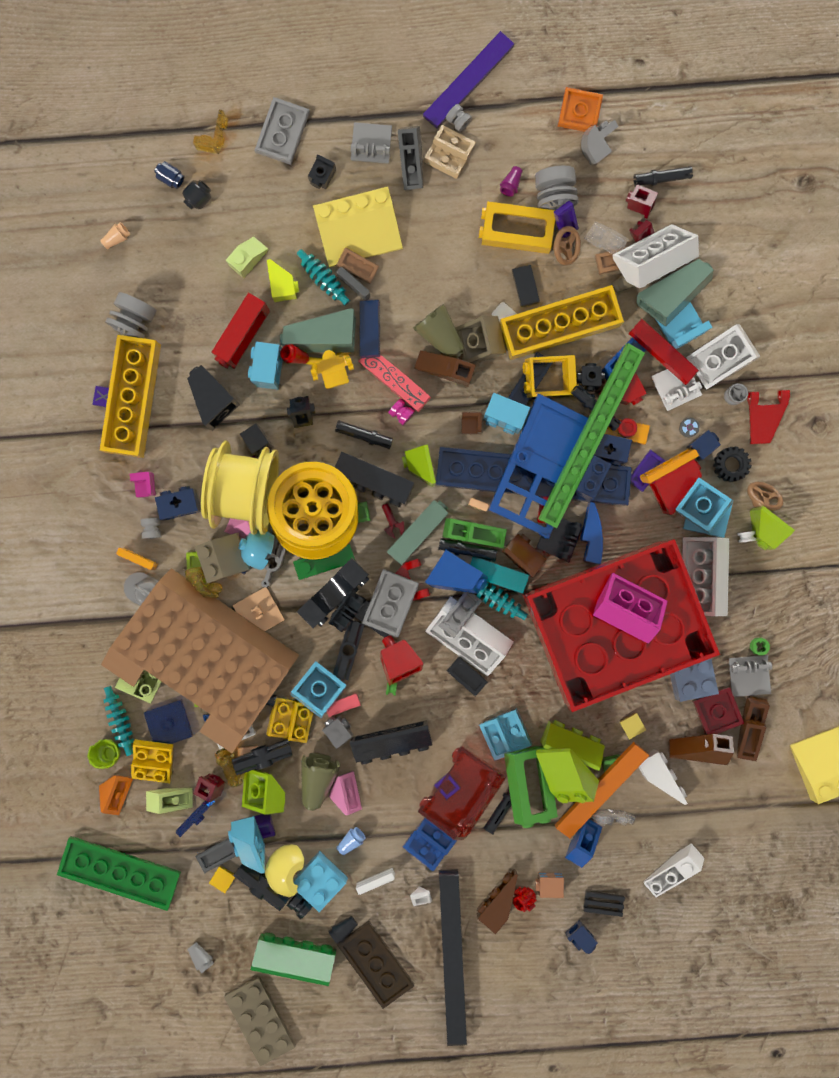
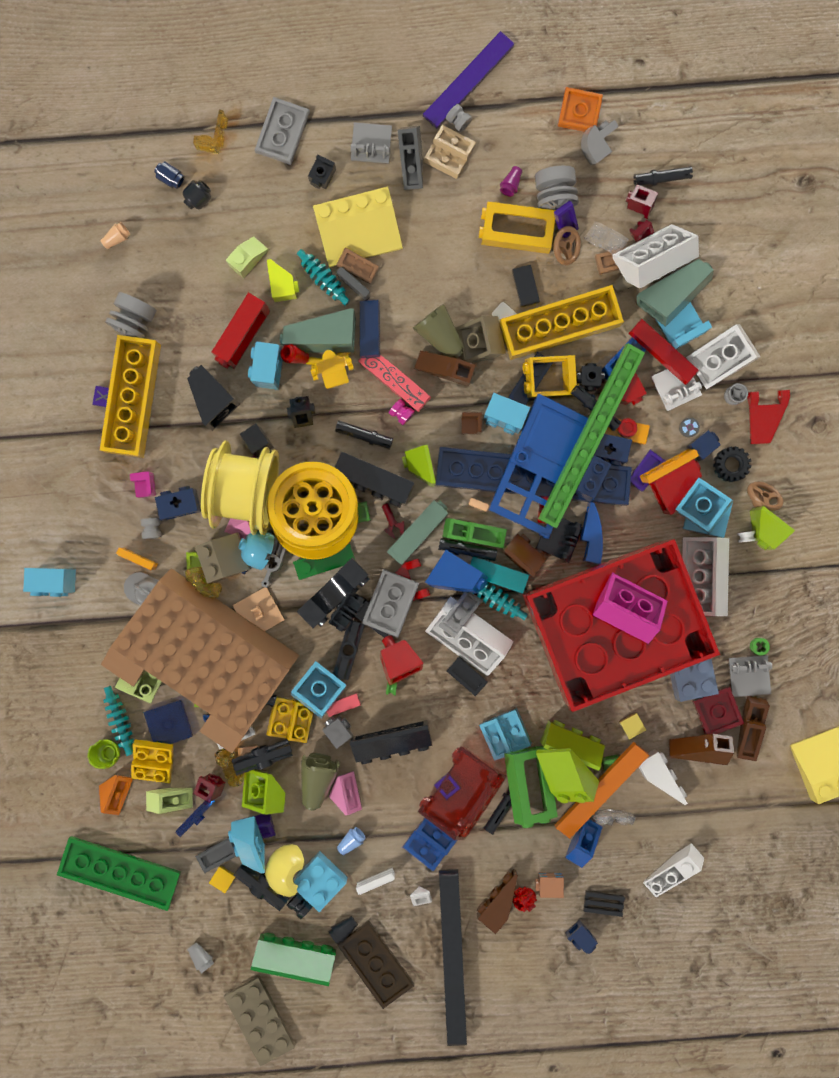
(47, 580): none -> medium azure brick

